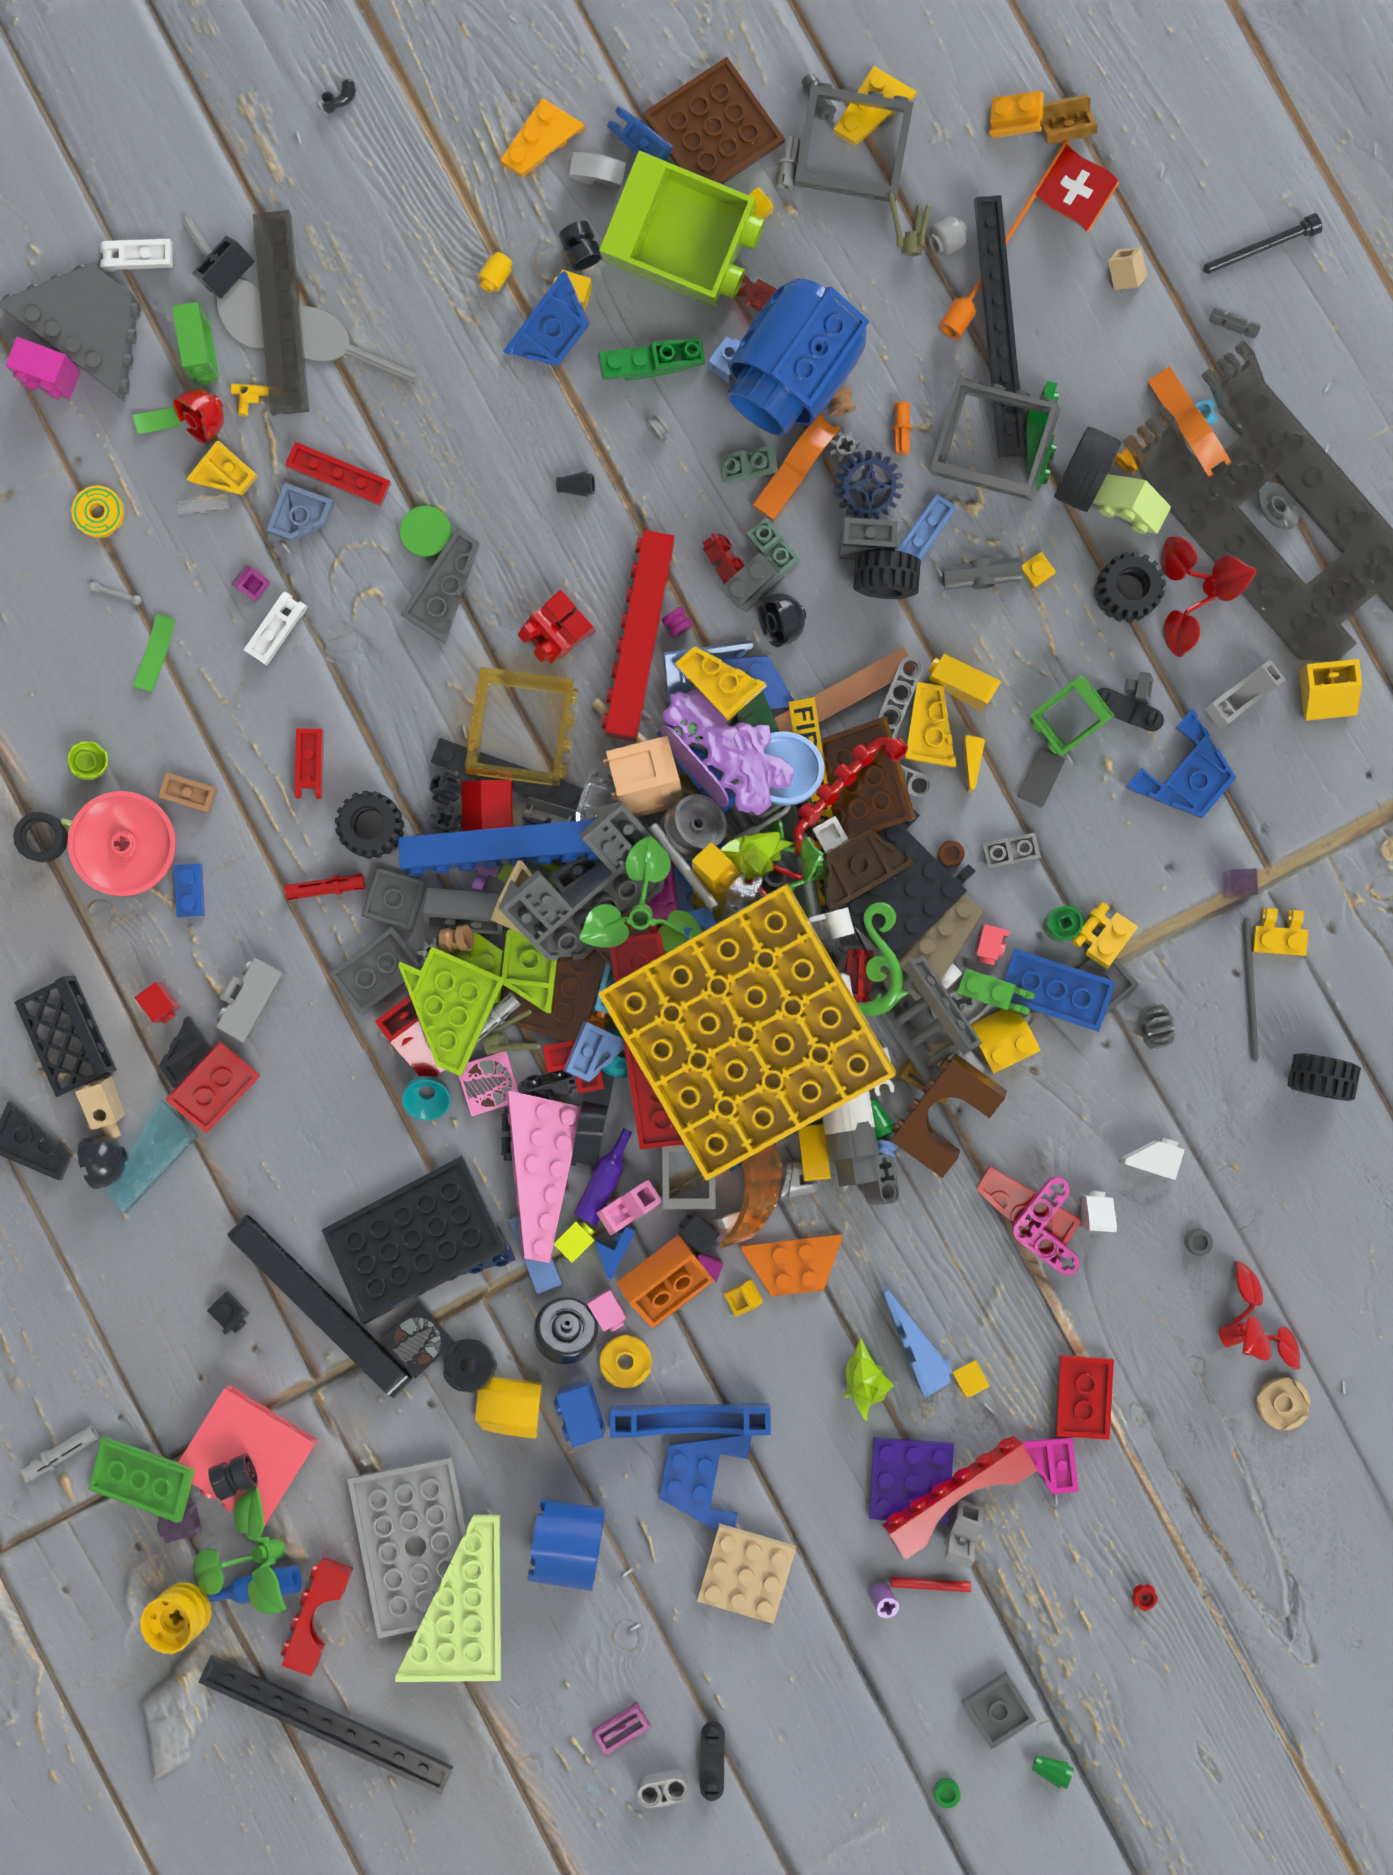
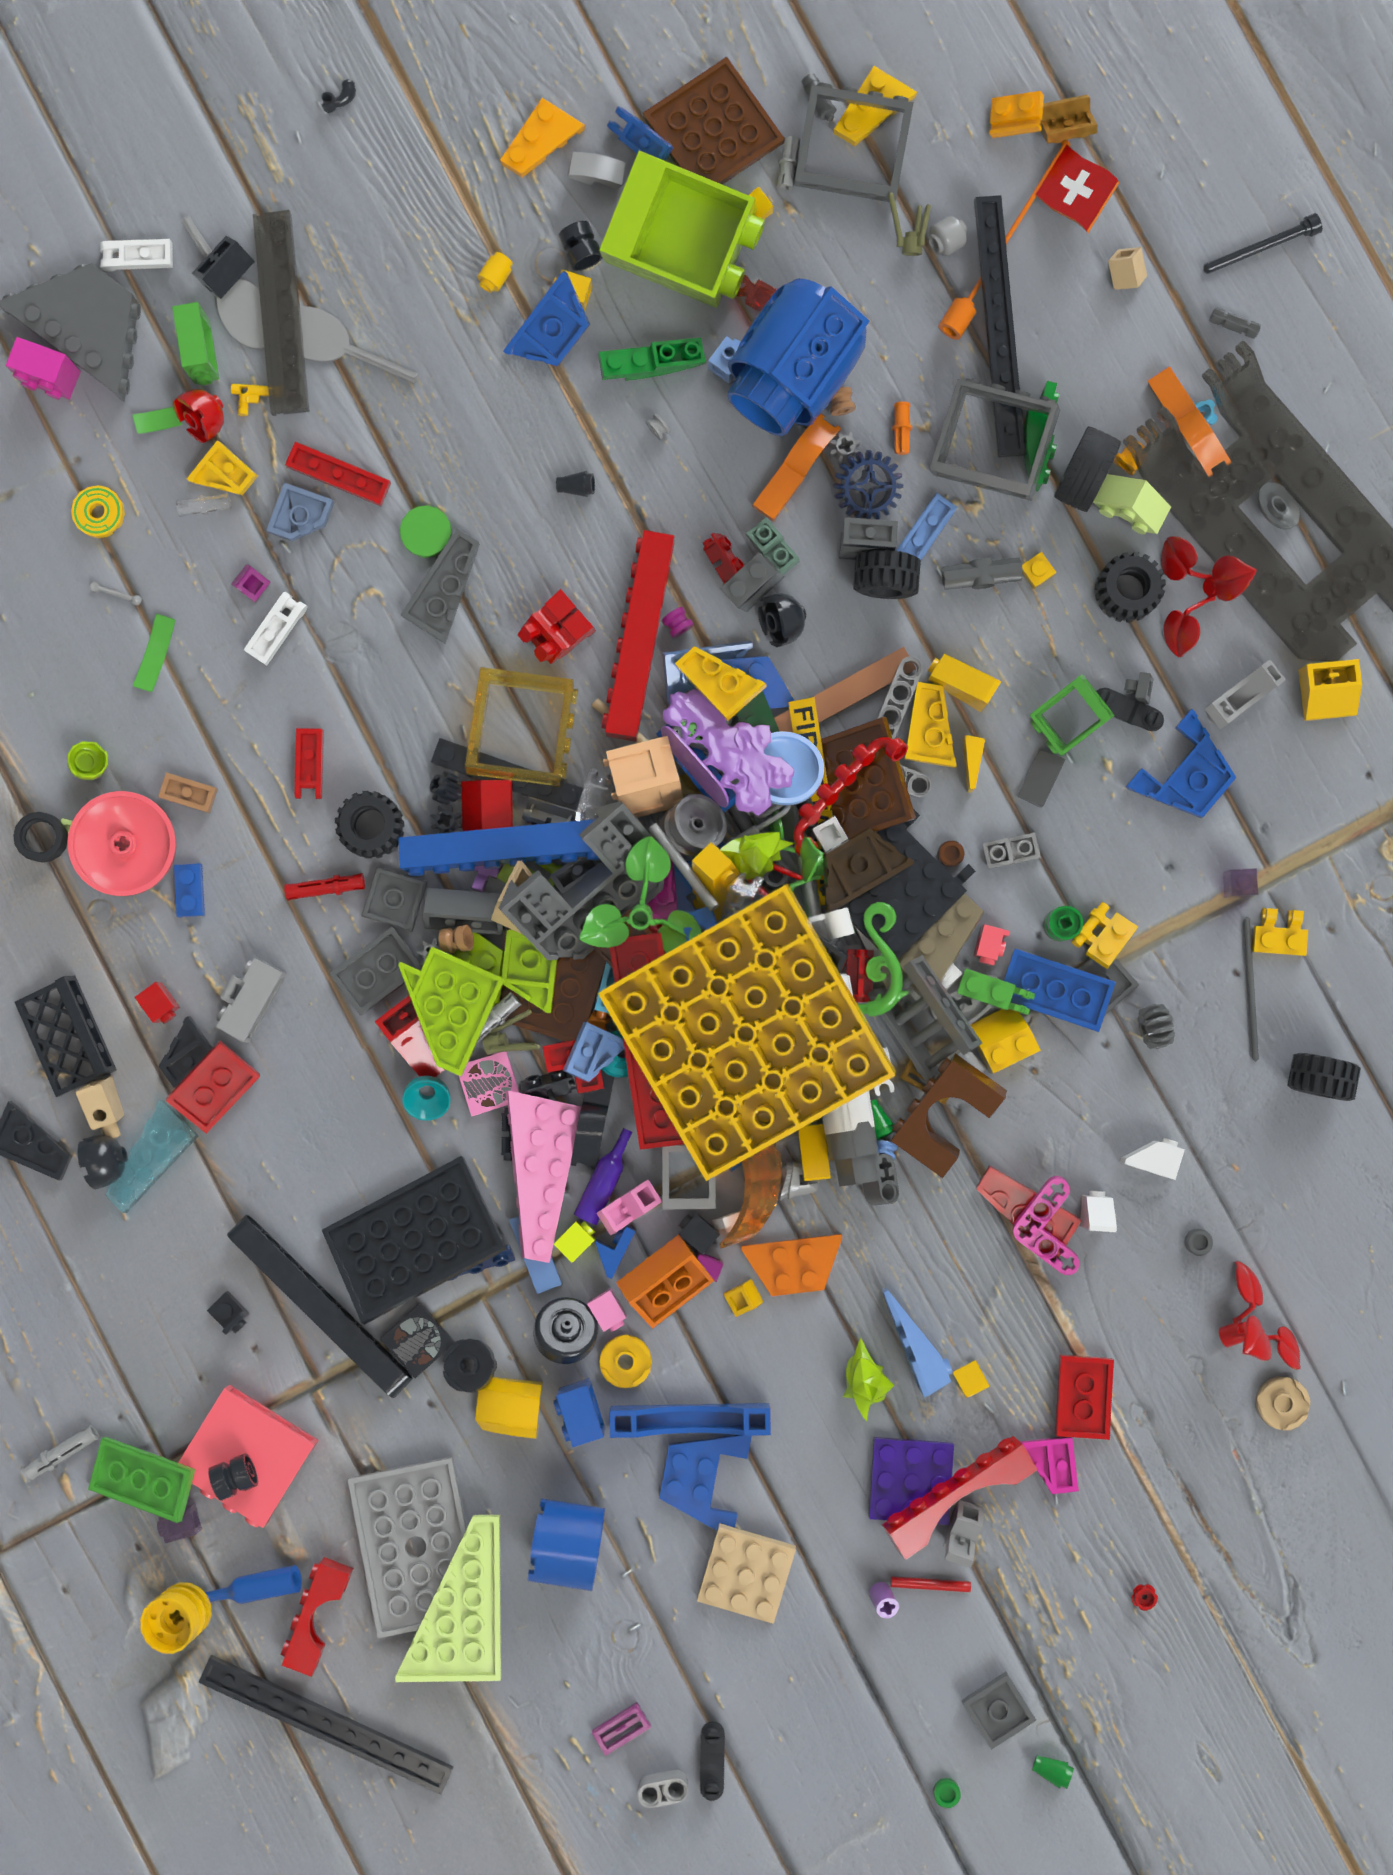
(264, 1588): bright green plant -> none
(749, 465): sand green slope -> none

